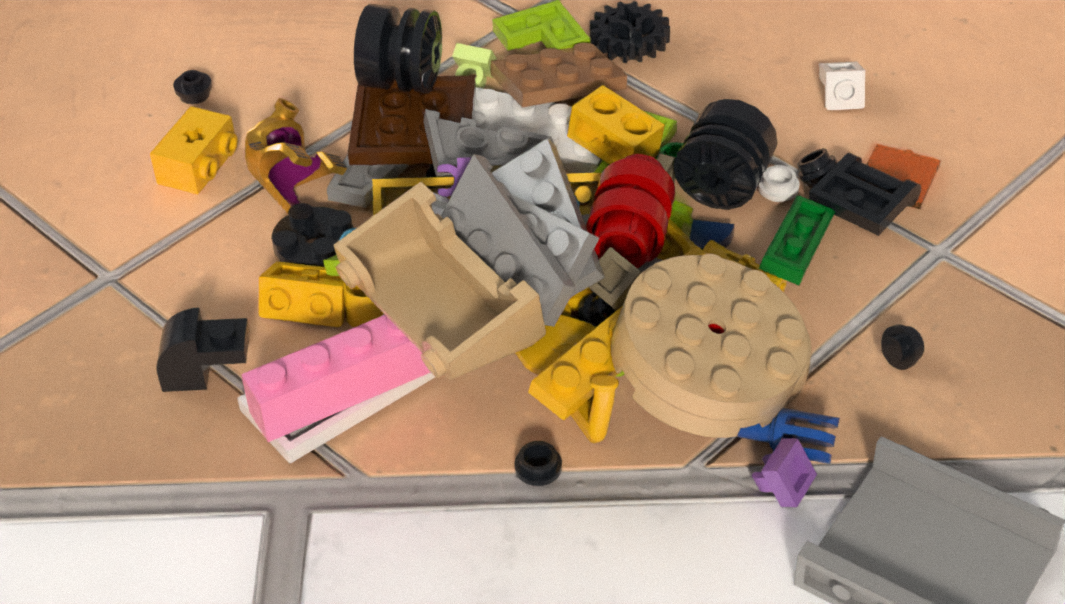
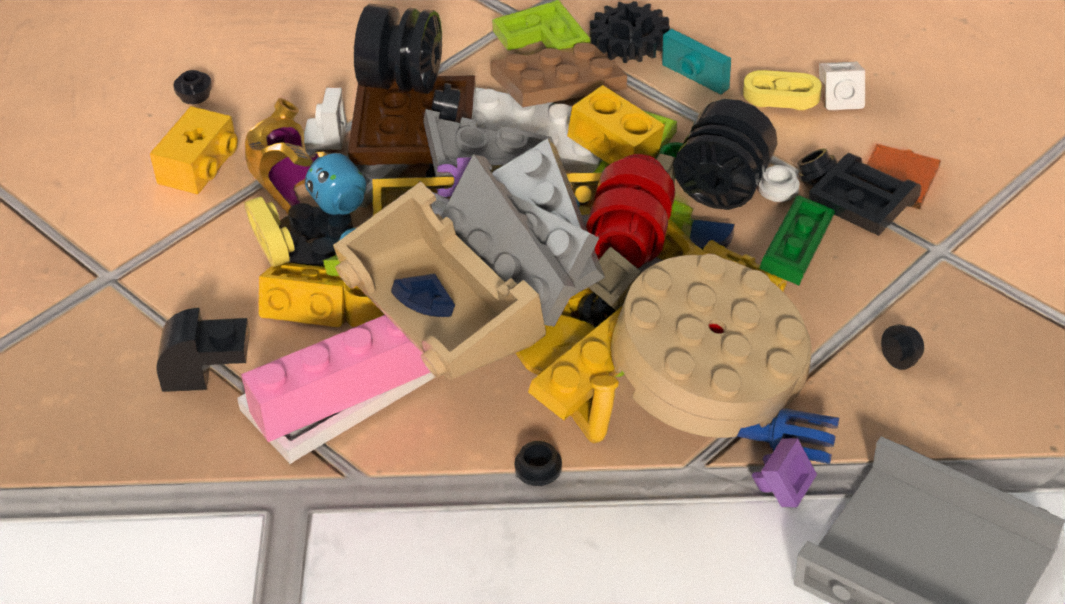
(265, 224): none -> light yellow plate
(329, 125): none -> white bracket
(335, 184): none -> dark azure head
(424, 295): none -> dark blue tile
(446, 102): none -> black plate
(473, 61): yellowish green tile -> none
(696, 61): none -> teal plate
(782, 89): none -> light yellow plate

